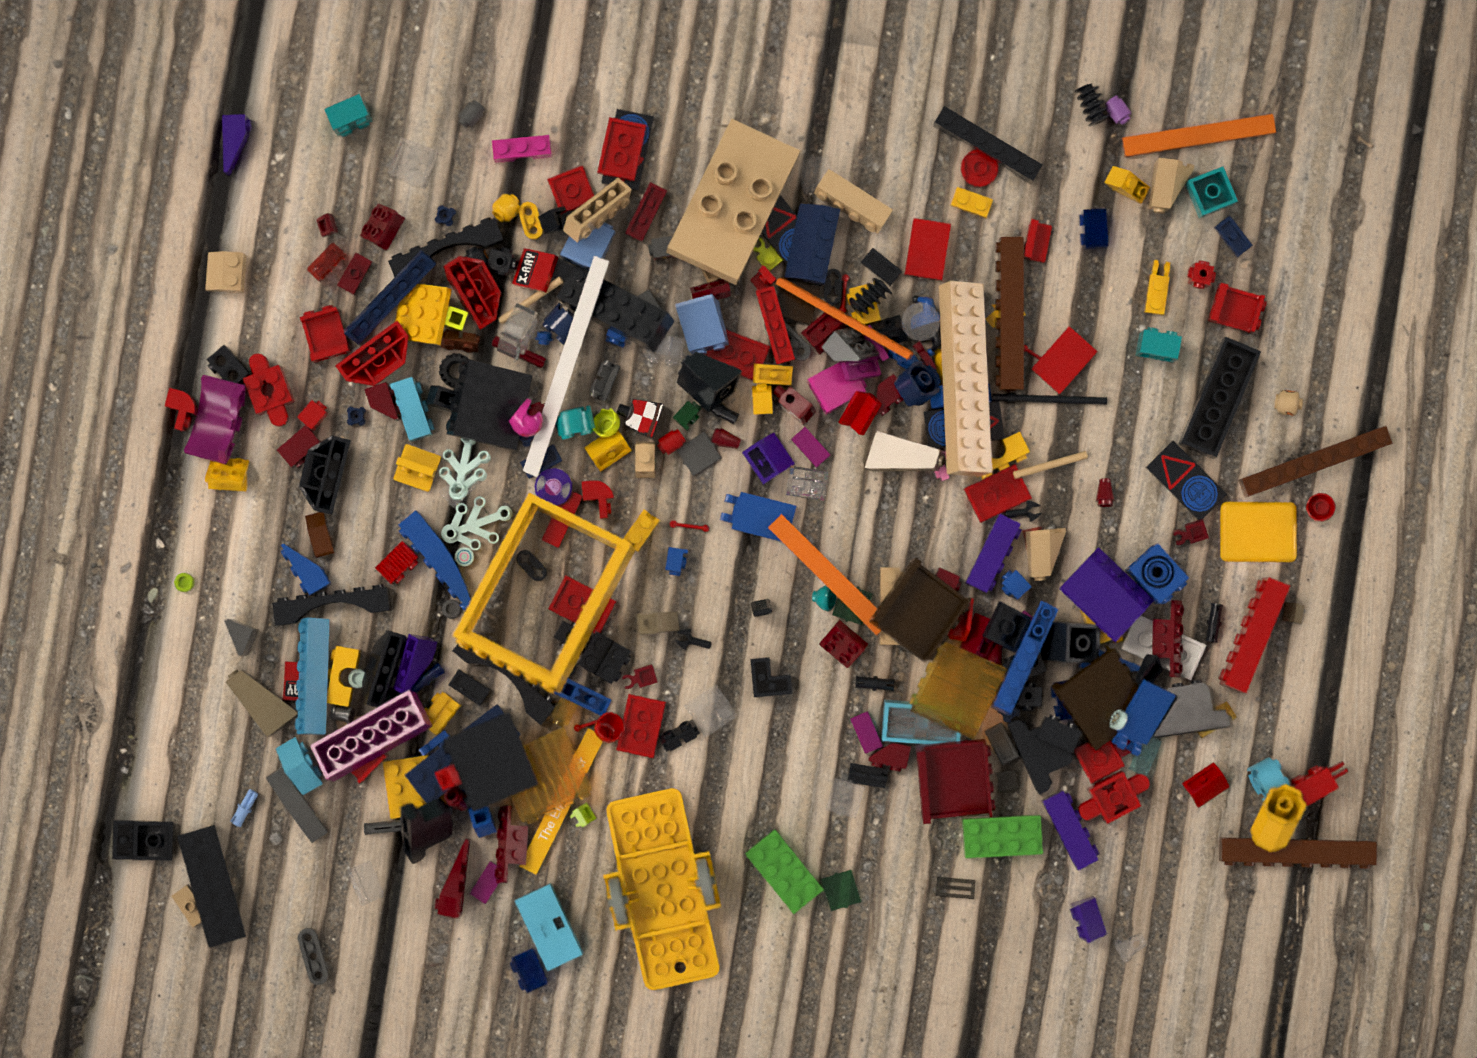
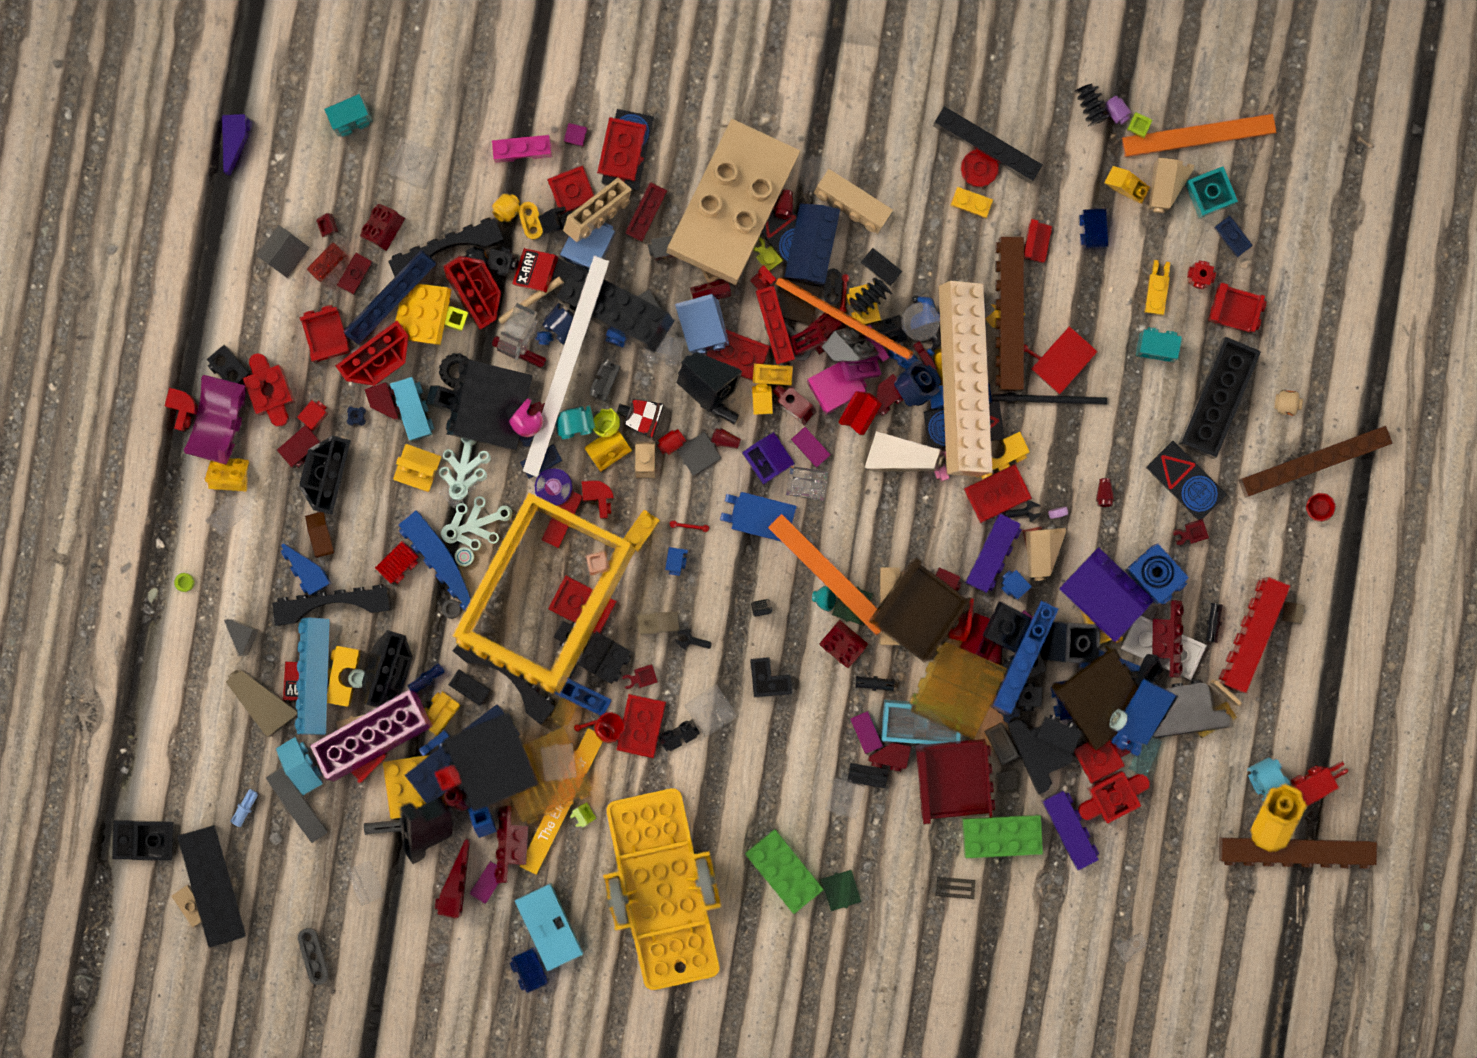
(226, 271): tan slope -> none
(228, 515): none -> clear panel
(283, 251): none -> dark grey slope
(342, 714): dark grey bush -> none
(415, 659): dark purple slope -> none
(443, 210): dark blue plate -> none
(467, 343): copper hinge -> none
(471, 114): dark grey brick -> none
(535, 562): black beam -> none
(558, 762): none -> clear piece
(575, 134): none -> magenta tile
(597, 563): none -> nougat tile
(687, 414): dark green brick -> none
(784, 206): none -> dark red cone
(820, 333): none -> dark red tile
(927, 249): red tile -> none
(1049, 465): tan bar -> none
(1058, 512): none -> lavender tile
(1089, 919): dark purple slope -> none
(1139, 125): none -> lime tile
(1206, 784): red panel -> none
(1225, 692): none -> tan piece
(1258, 532): yellow piece -> none

